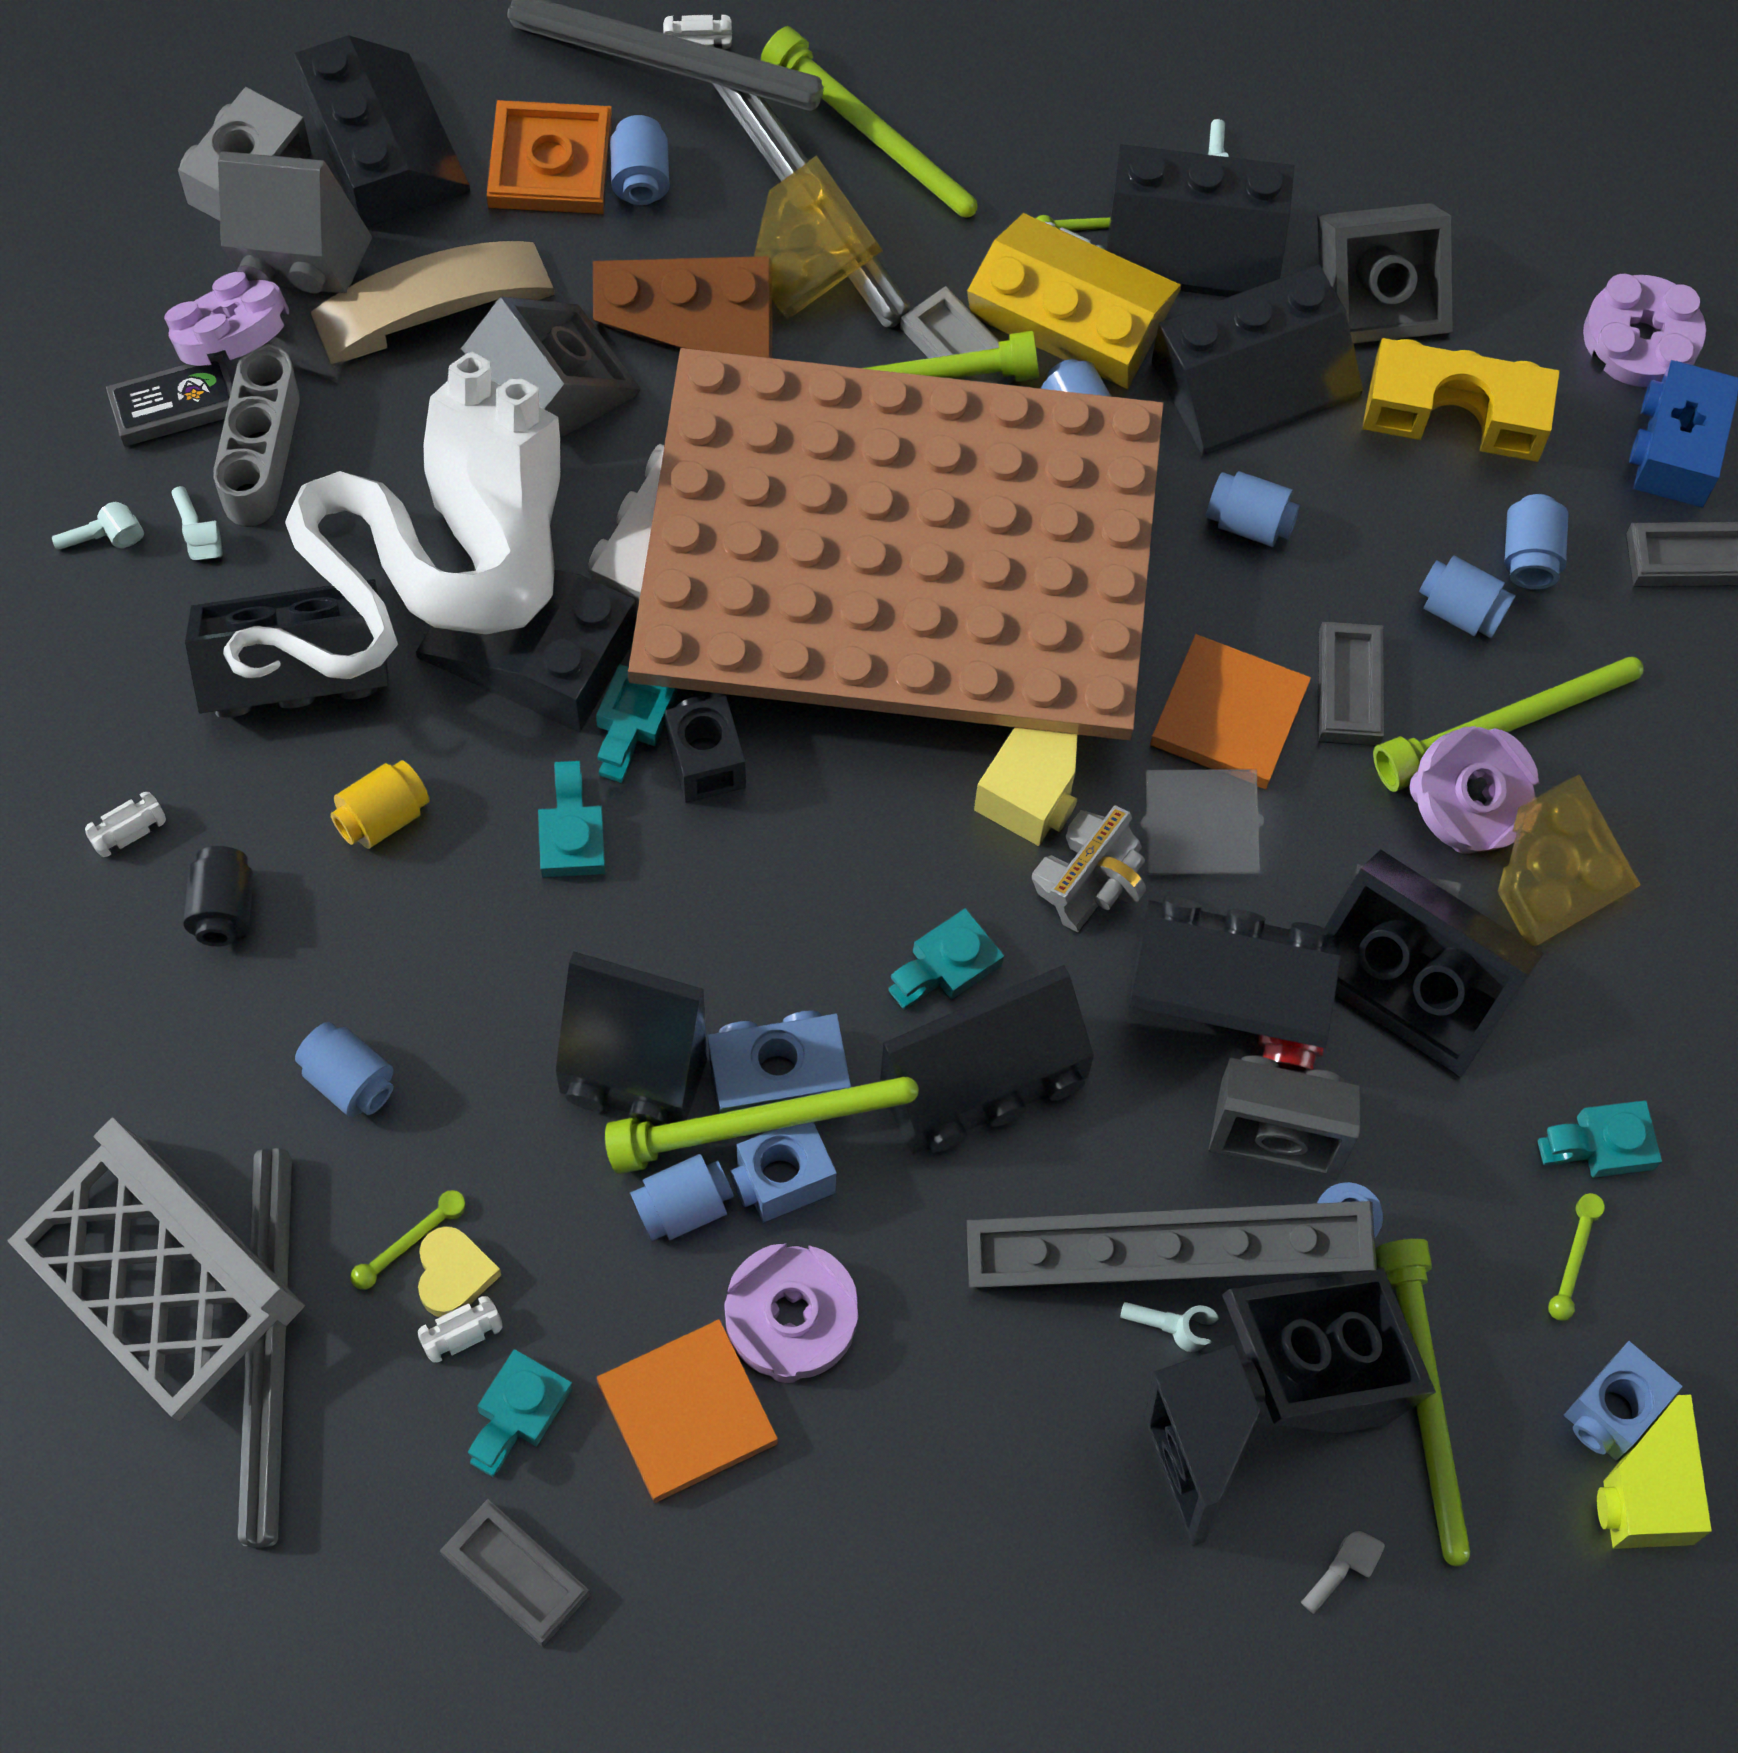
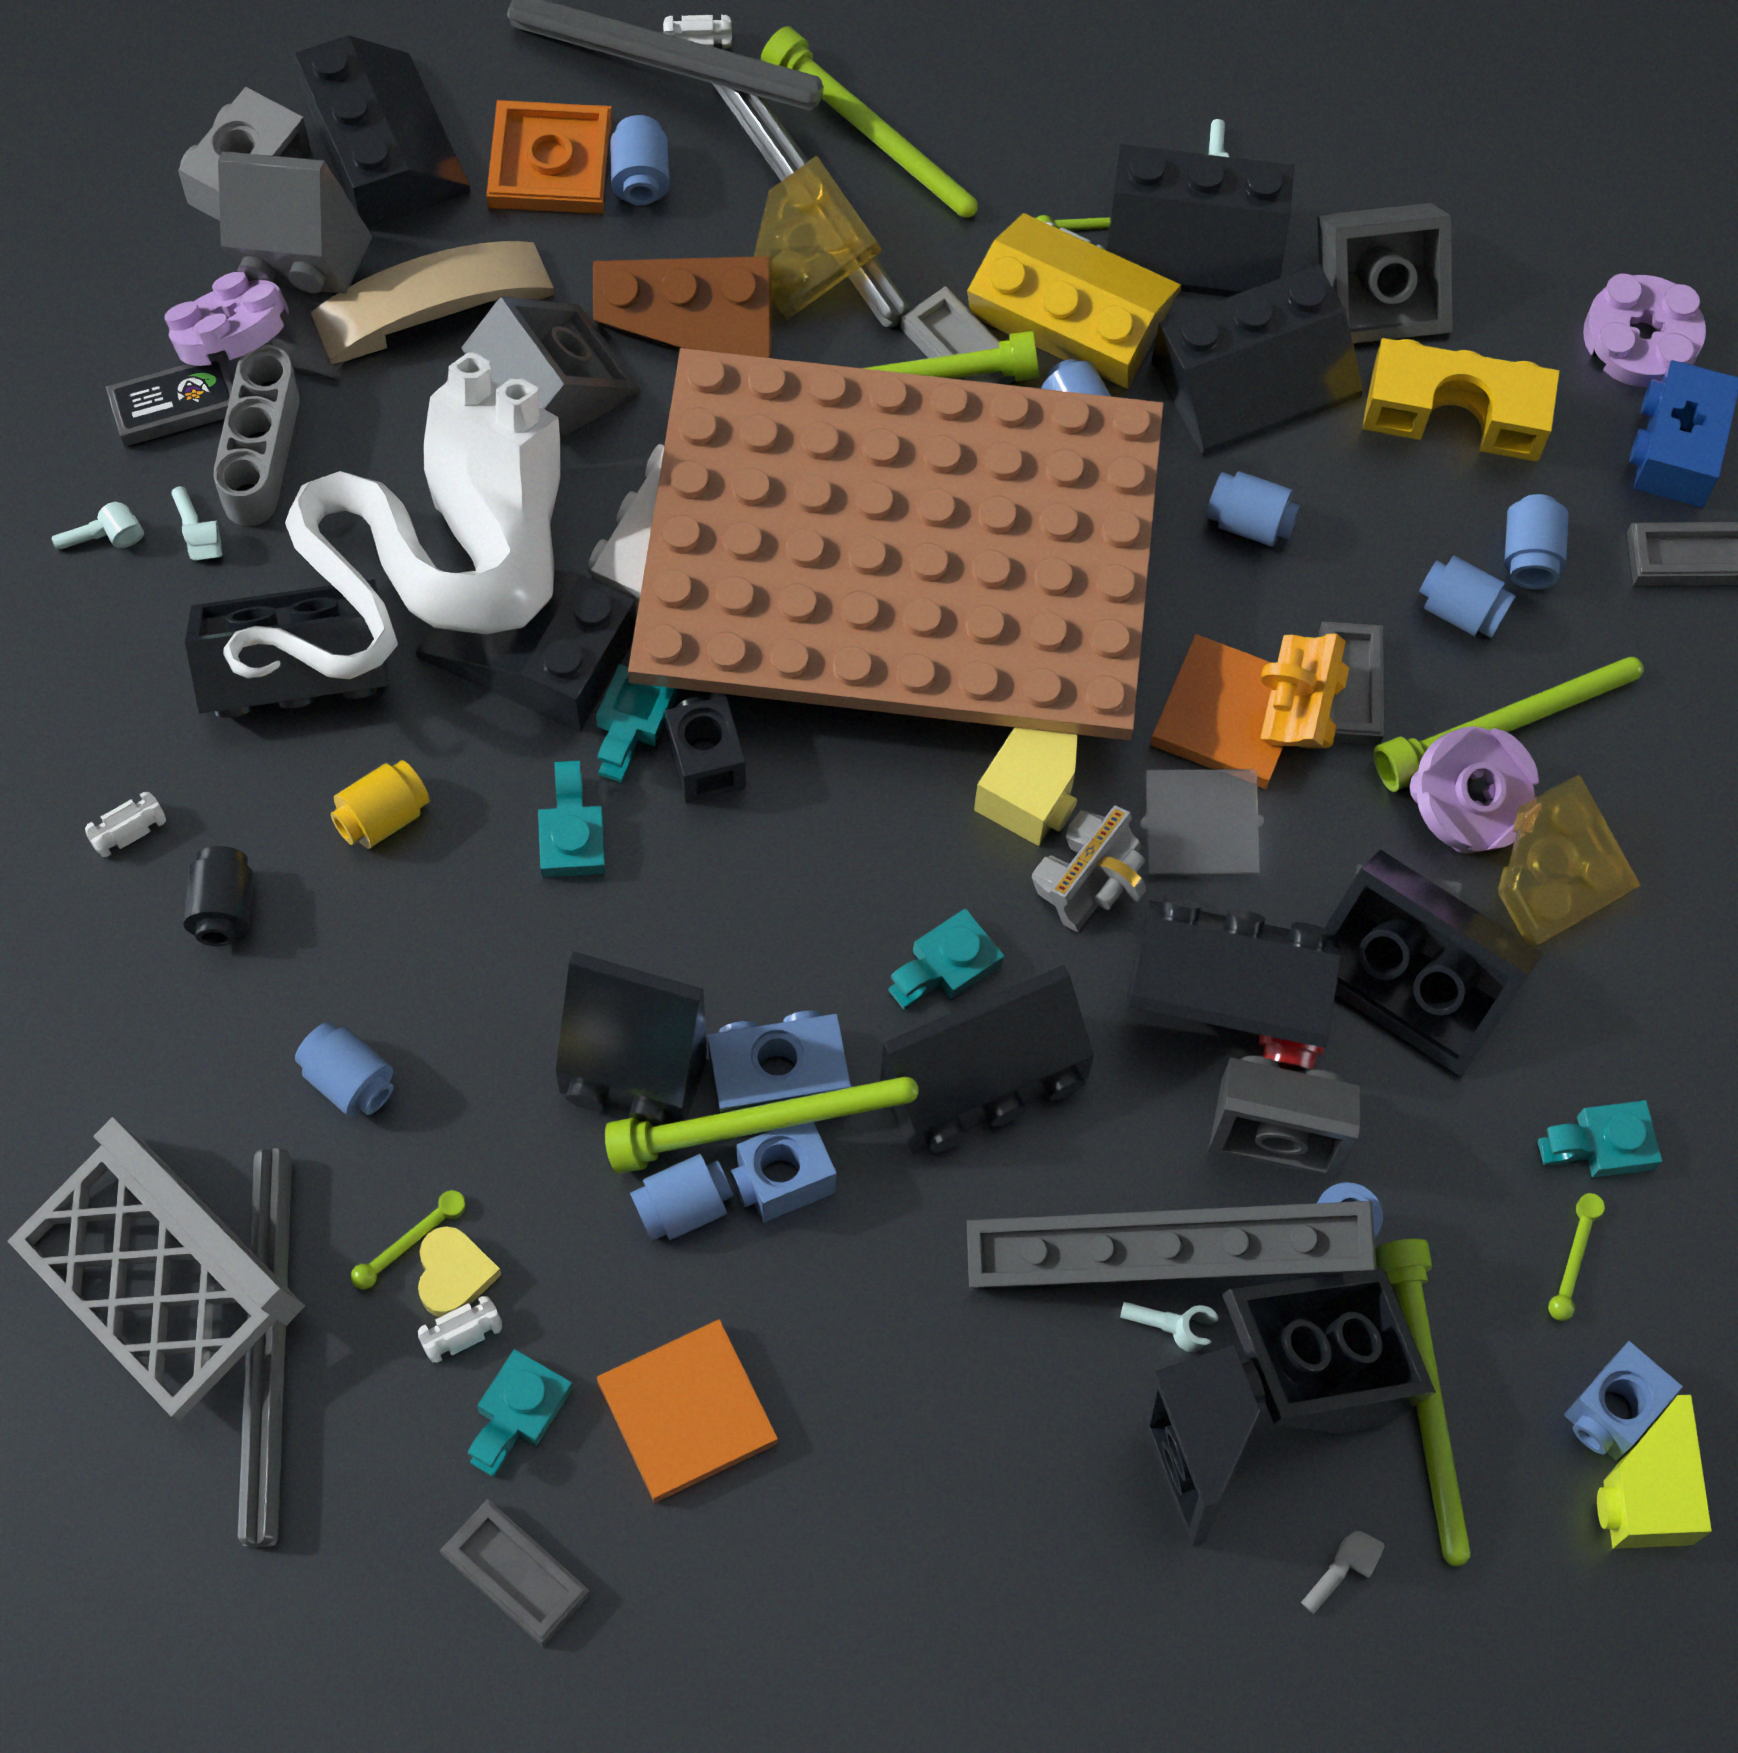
(791, 1350): lavender plate -> none
(1303, 691): none -> light orange hips

